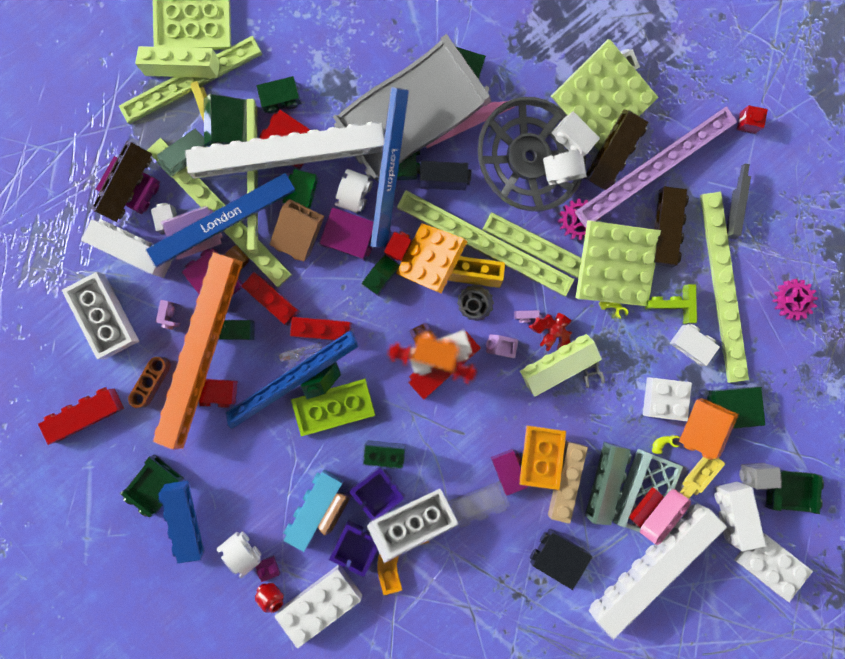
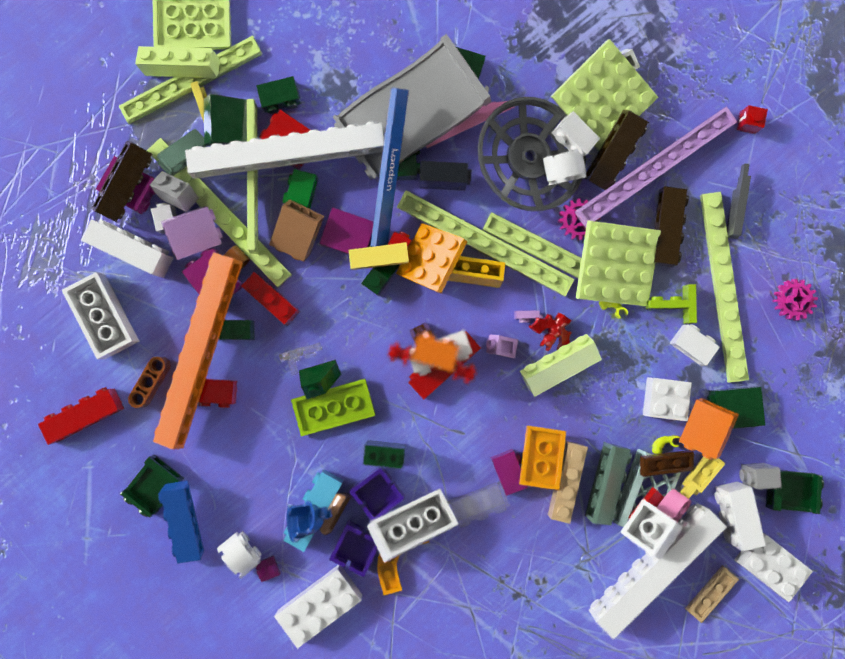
(165, 312): lavender bracket -> none
(174, 191): none -> light grey brick
(220, 220): blue tile -> none
(269, 597): red head -> none
(291, 379): blue tile -> none
(305, 520): none -> blue helmet
(318, 328): red brick -> none
(353, 191): white brick -> none
(378, 256): none -> light yellow tile
(475, 302): dark grey piece -> none
(560, 559): black brick -> none
(593, 373): light grey piece -> none
(651, 529): none -> white brick
(666, 463): none -> reddish brown tile
(712, 594): none -> tan tile

